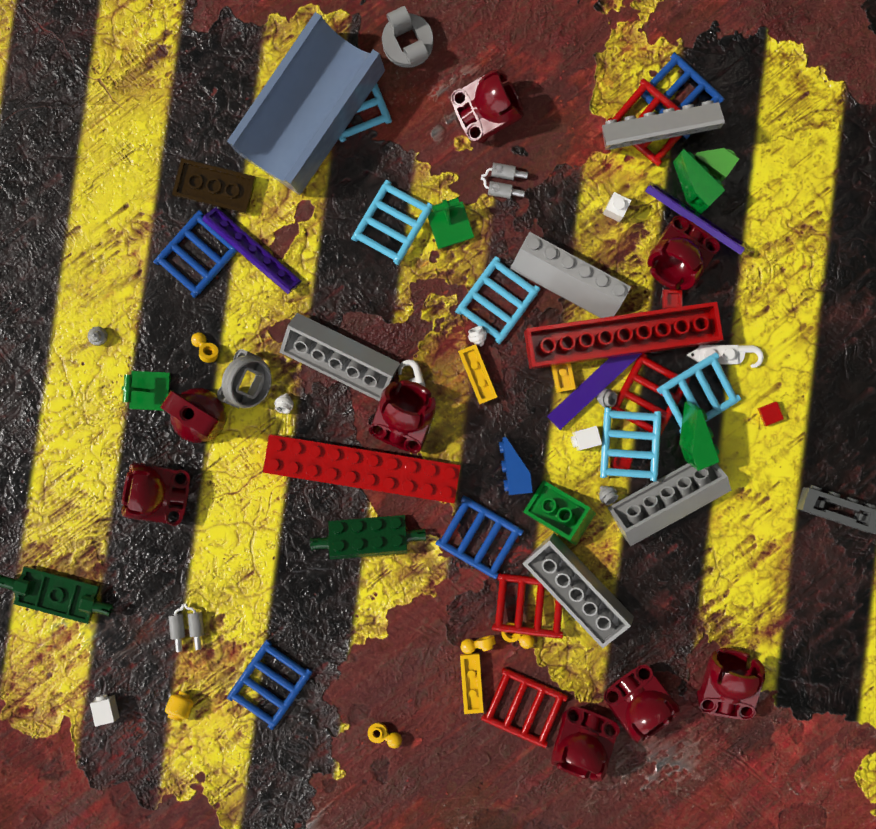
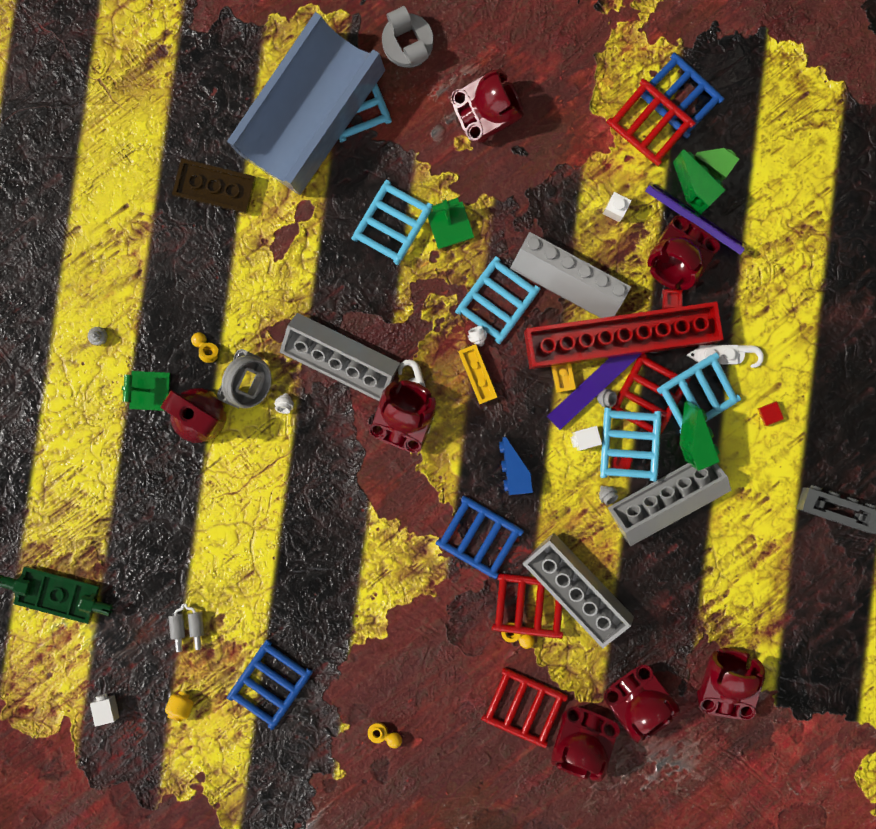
(153, 493): dark red piece -> none
(173, 246): blue bar -> none
(251, 250): dark purple tile -> none
(361, 468): red brick -> none
(367, 537): dark green plate -> none
(471, 683): yellow plate -> none
(485, 643): yellow plate -> none
(506, 172): light grey piece -> none
(559, 512): green slope -> none
(663, 125): light grey slope -> none

